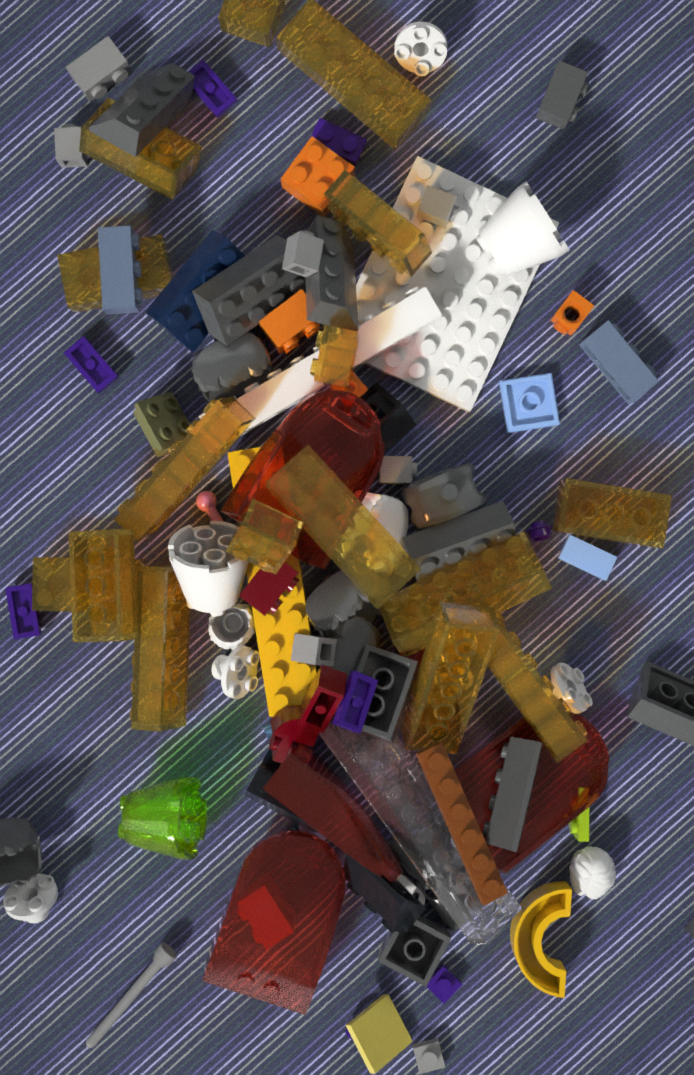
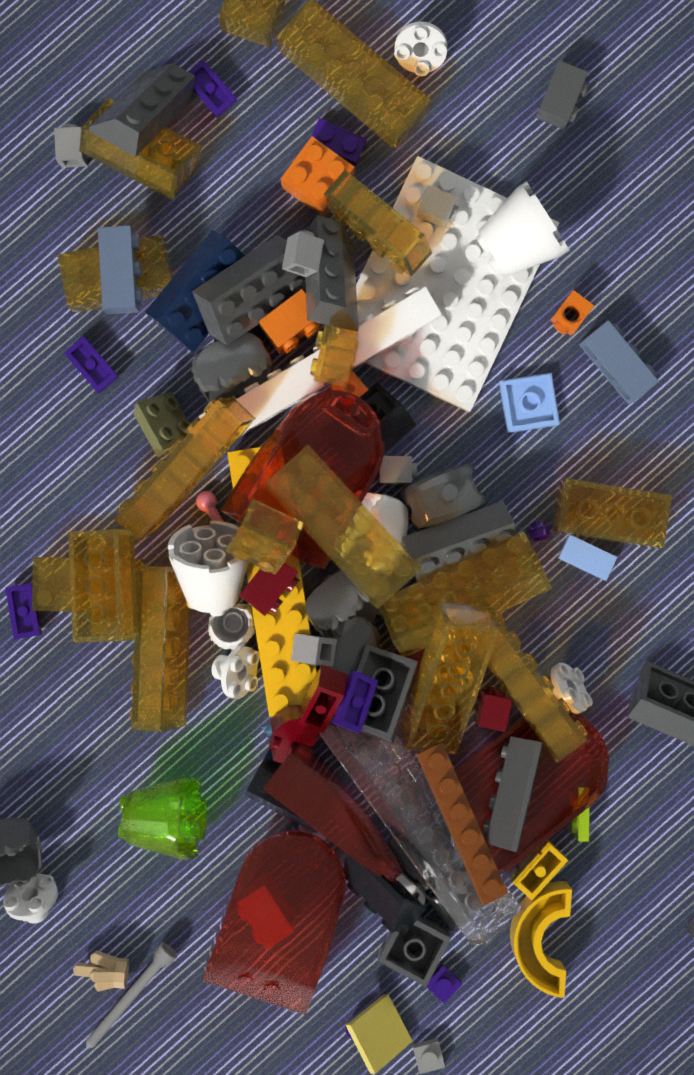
(99, 69): light grey brick -> none
(104, 970): none -> tan rock
(492, 709): none -> dark red brick
(538, 869): none -> yellow brick
(592, 872): white hair -> none

